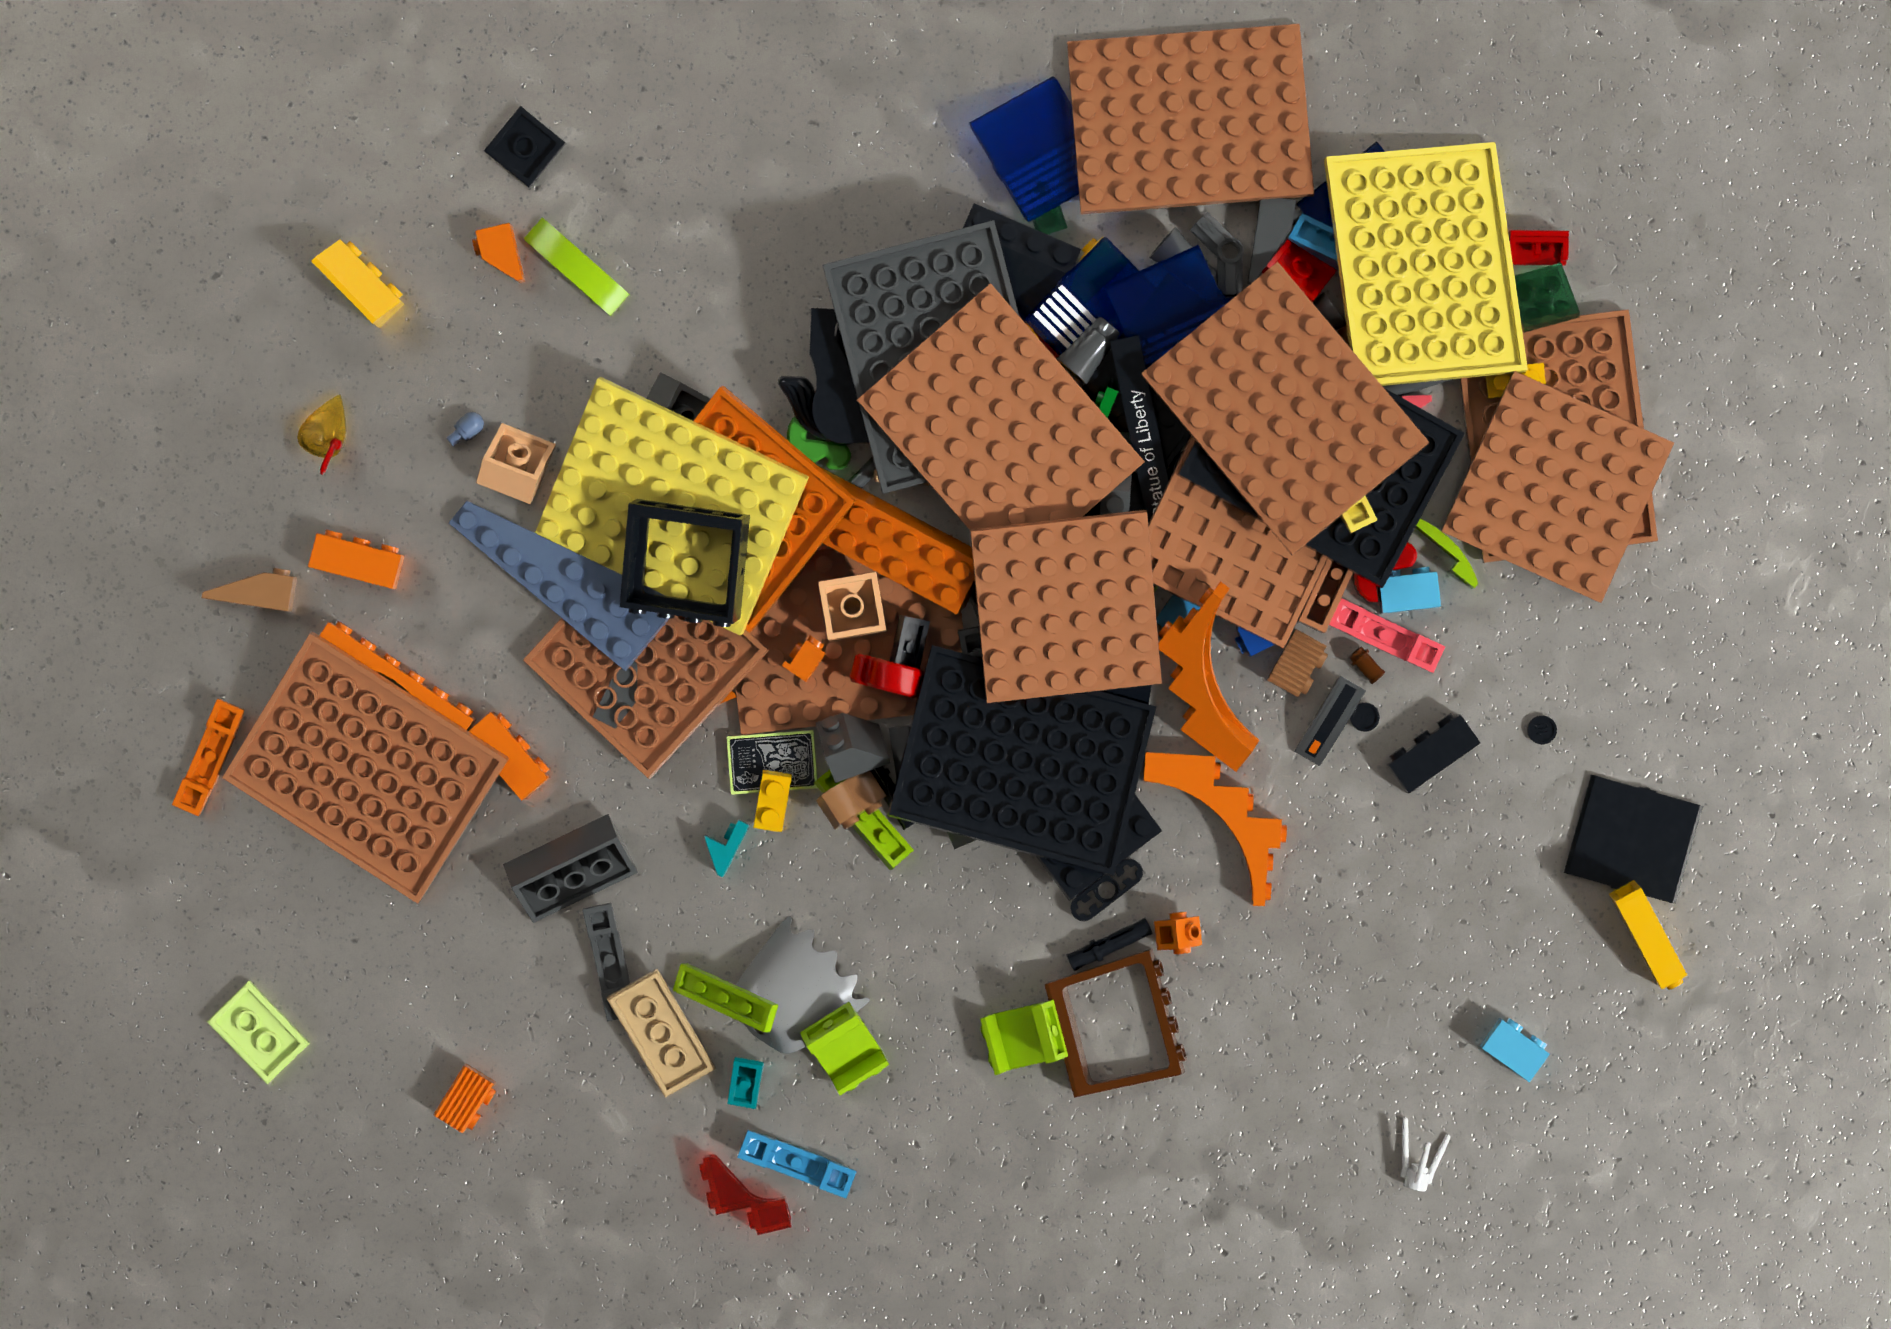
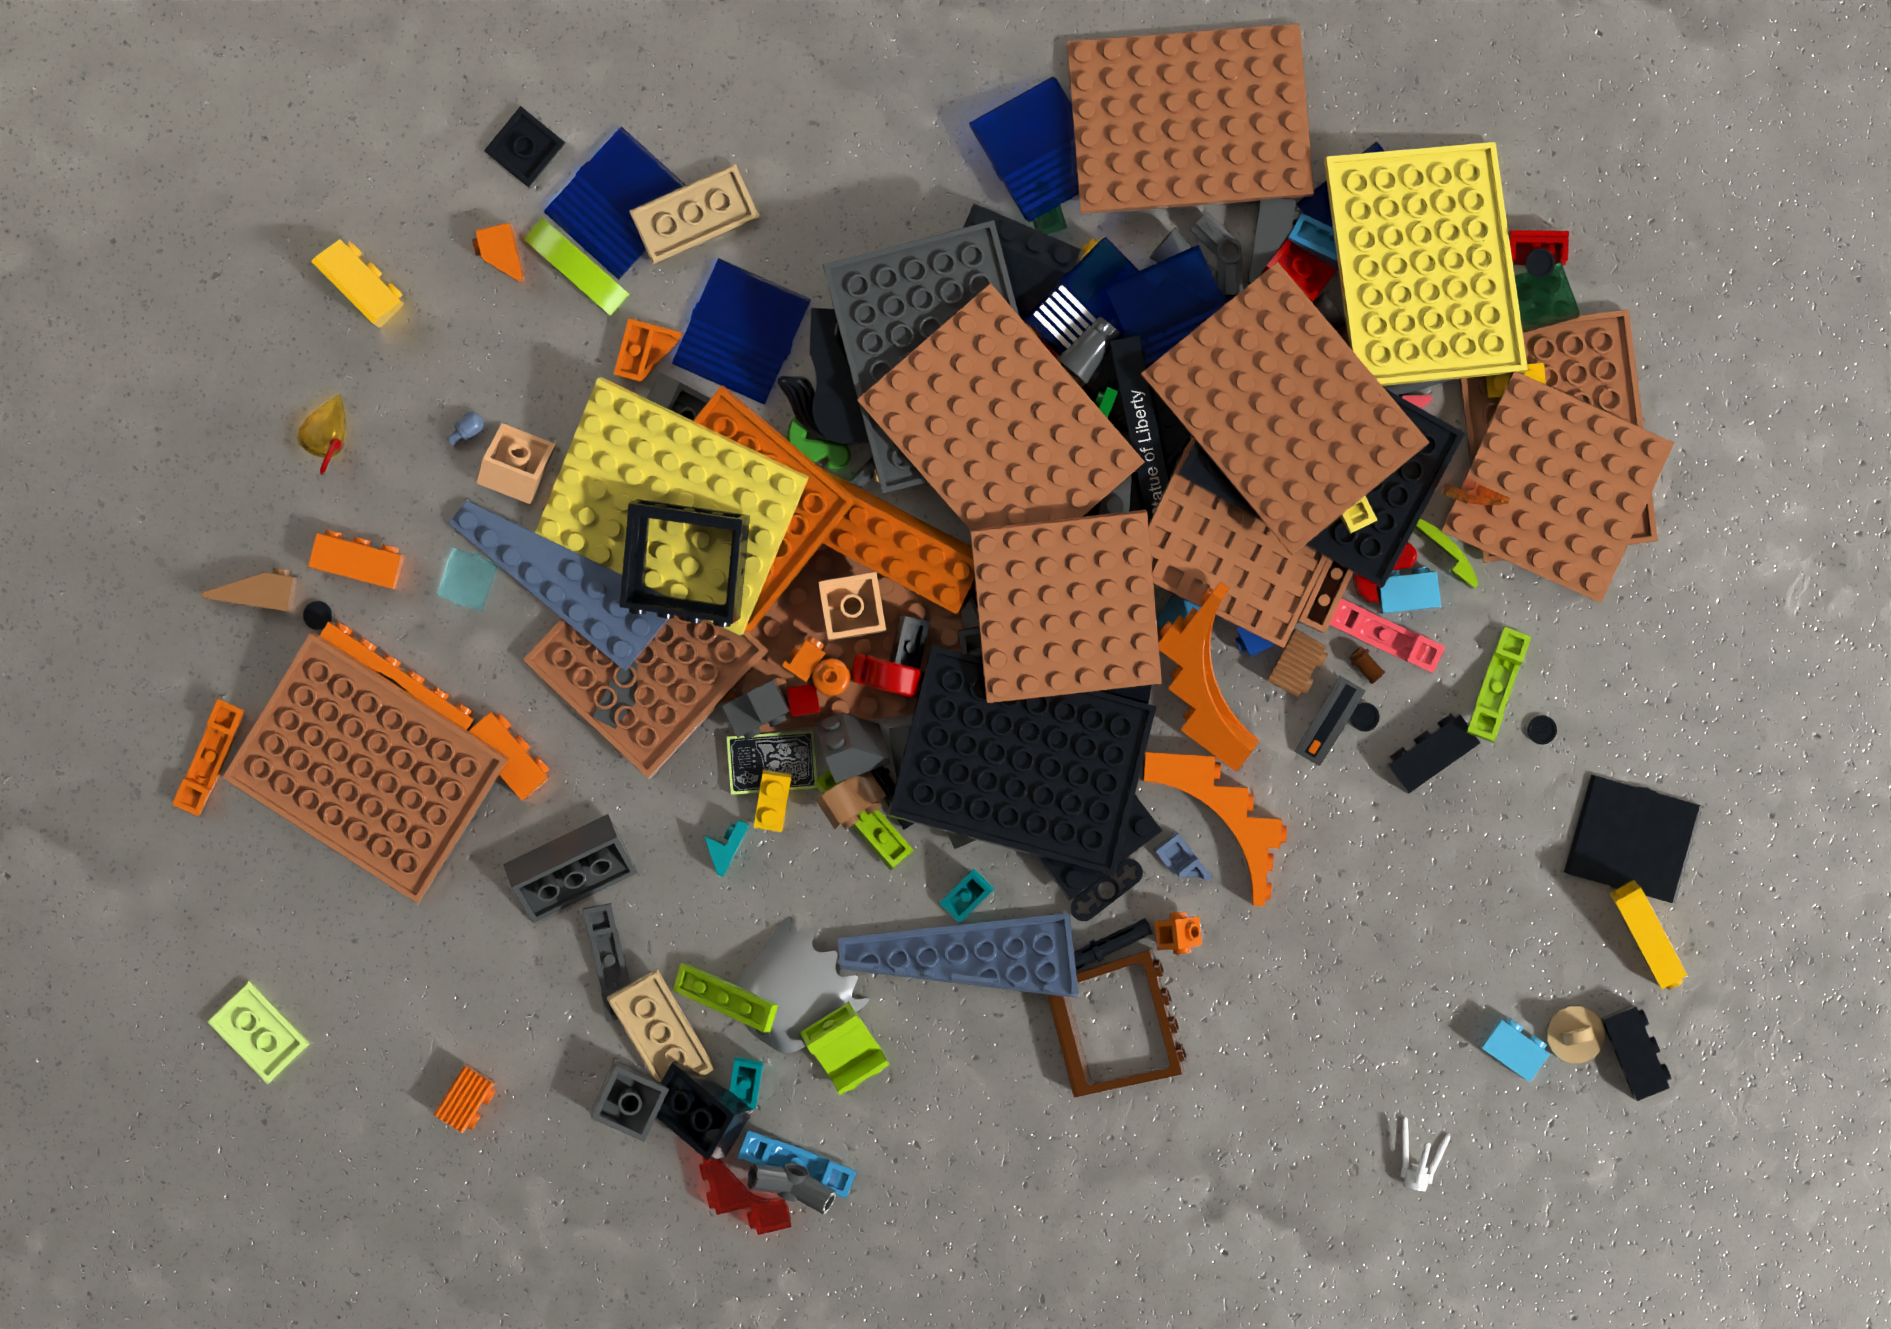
(317, 615): none -> black piece
(467, 579): none -> clear light blue piece
(603, 192): none -> clear blue piece
(628, 1101): none -> dark grey slope
(643, 349): none -> orange wing
(694, 214): none -> tan tile
(702, 1112): none -> black slope
(741, 331): none -> clear blue piece
(756, 709): none -> dark grey brick
(791, 1184): none -> dark grey piece
(803, 700): none -> red slope
(831, 677): none -> orange head
(966, 895): none -> teal slope
(1000, 954): none -> sand blue wing
(1023, 1037): lime panel -> none
(1180, 858): none -> sand blue slope
(1480, 496): none -> clear orange slope
(1498, 684): none -> lime slope
(1540, 263): none -> black piece
(1575, 1034): none -> tan tile
(1636, 1052): none -> black brick

